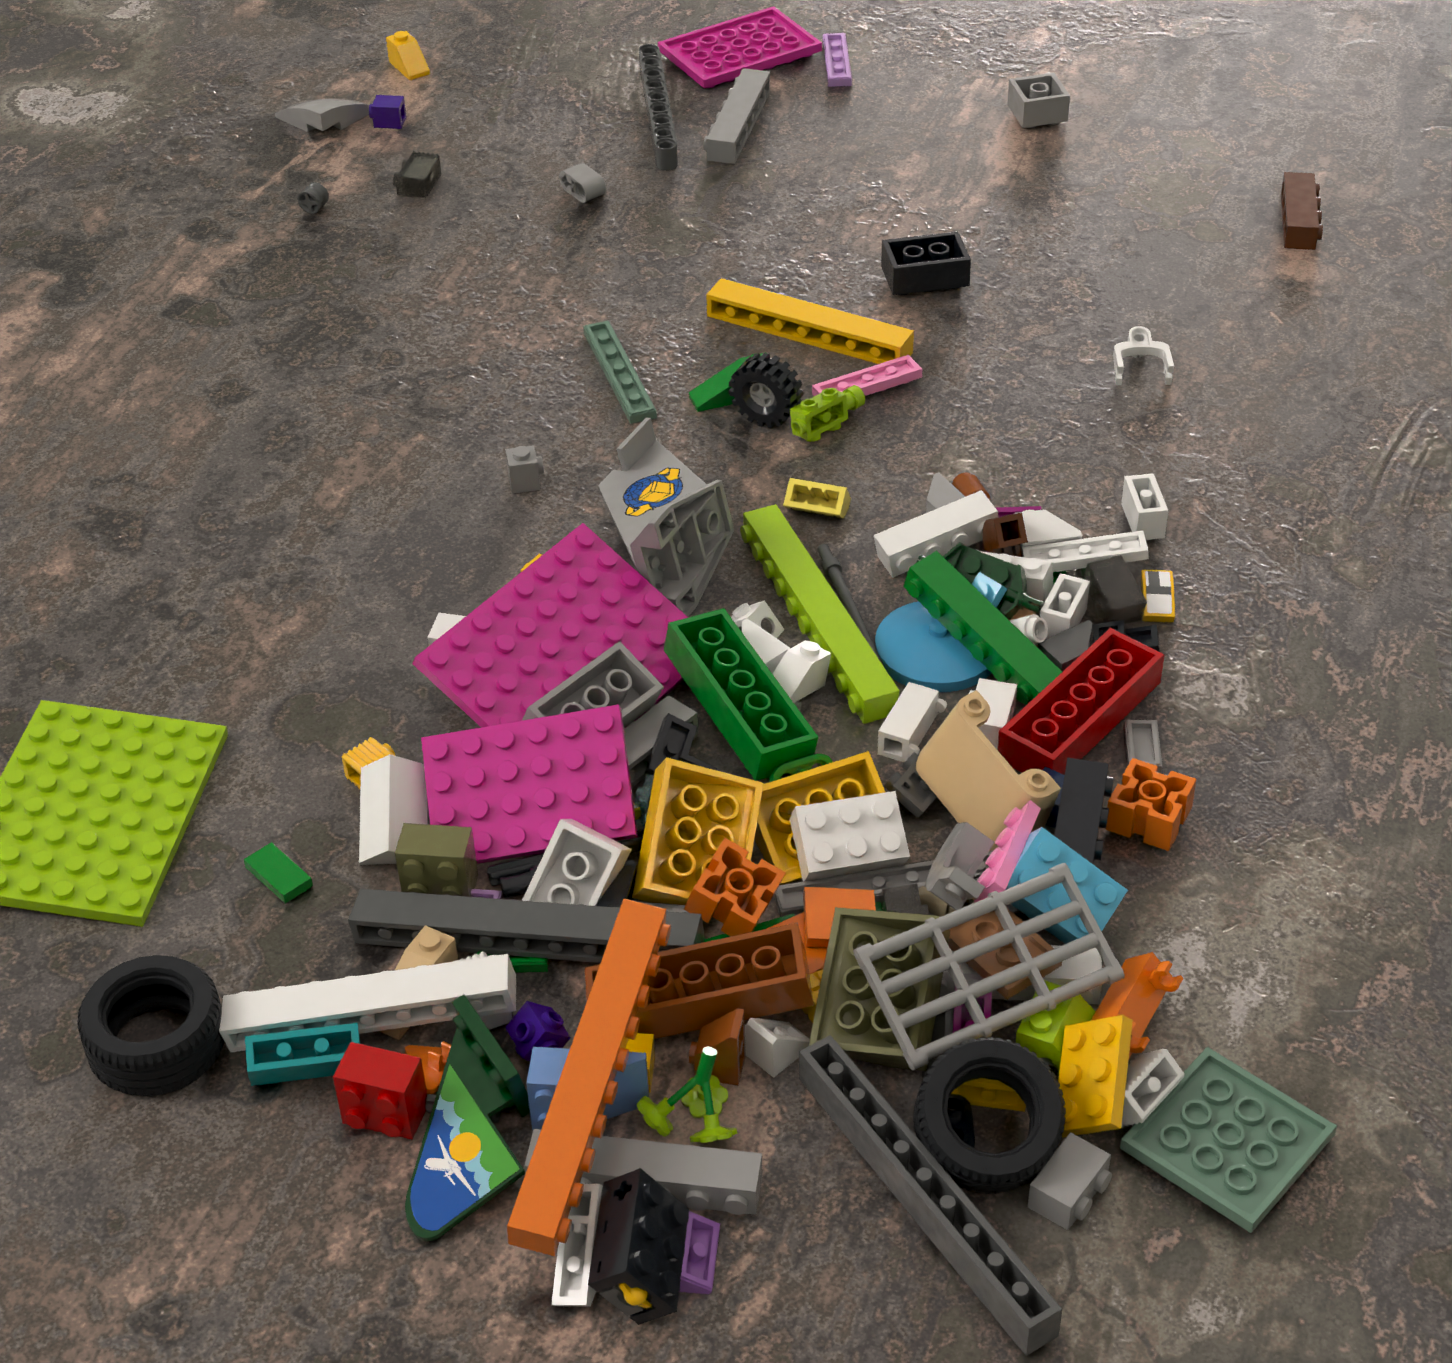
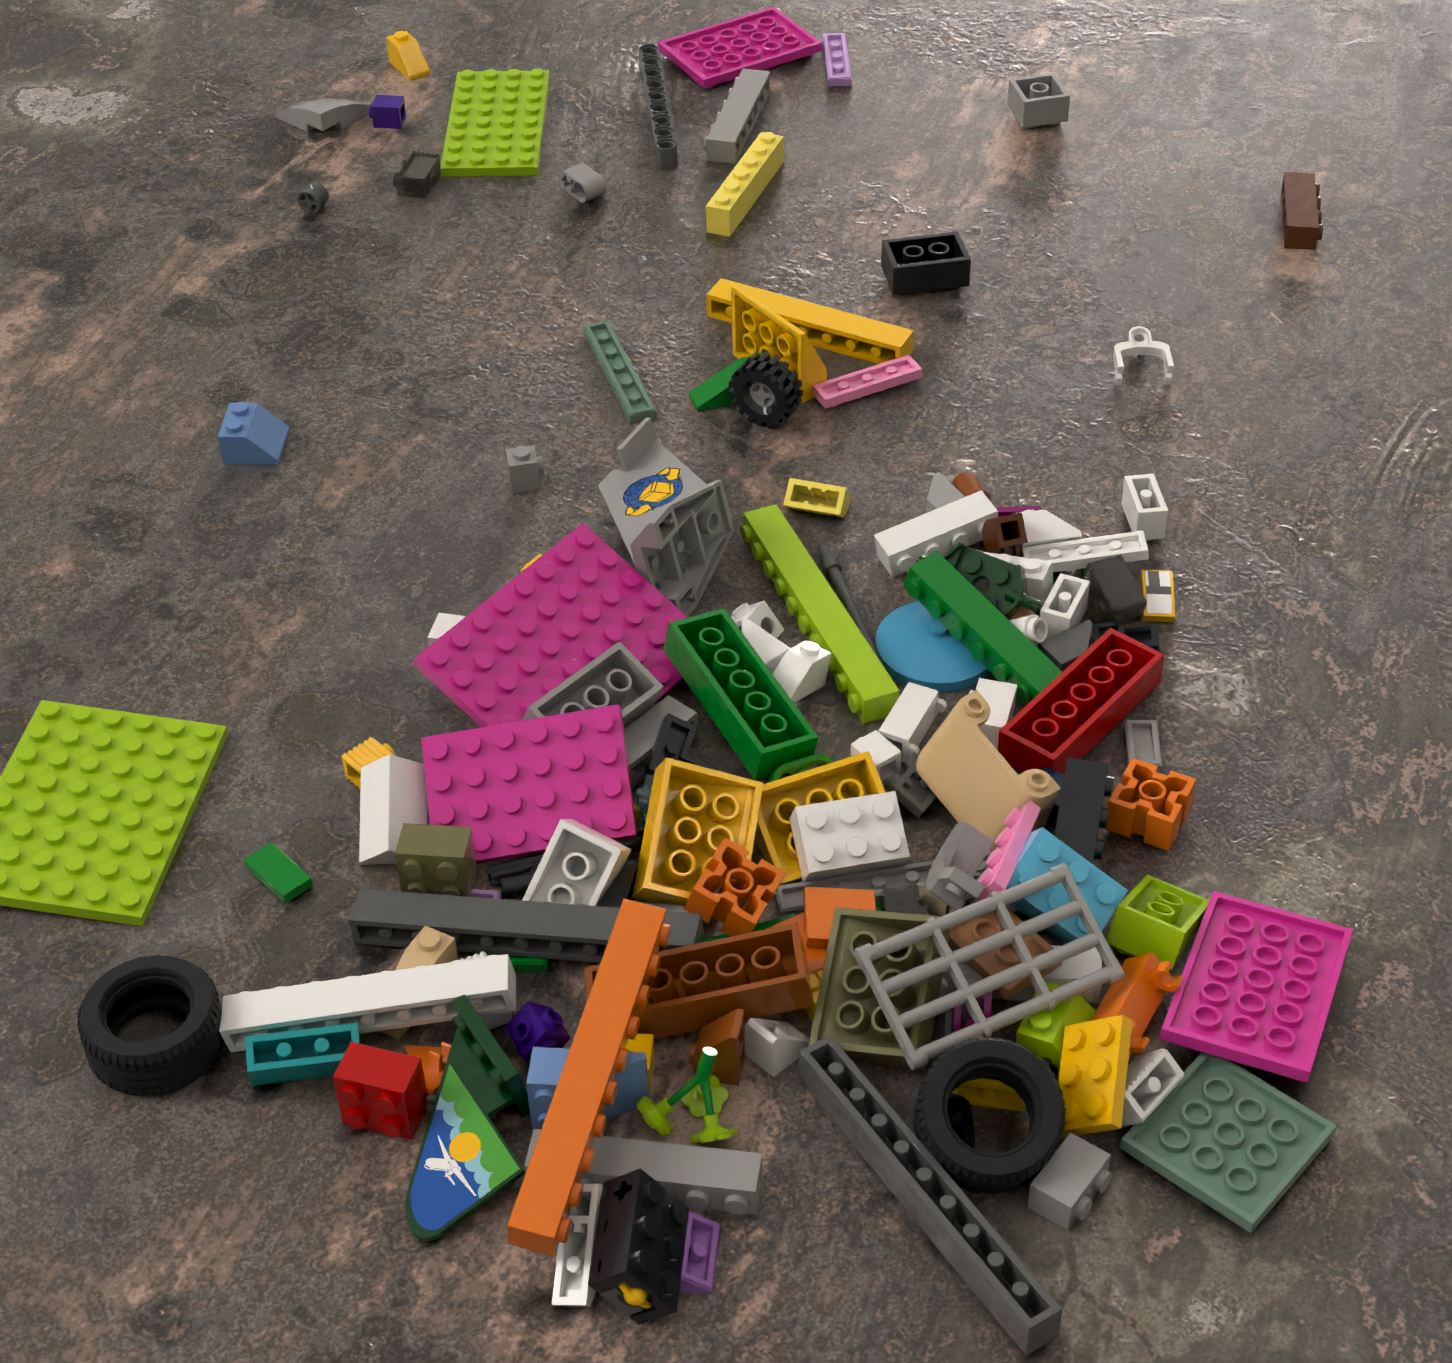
(251, 435): none -> medium blue slope
(496, 123): none -> lime plate
(745, 184): none -> light yellow brick
(763, 330): none -> yellow slope
(824, 412): lime brick -> none
(883, 753): none -> white brick
(989, 588): medium azure plate -> none
(1157, 920): none -> lime slope
(1258, 986): none -> dark pink plate

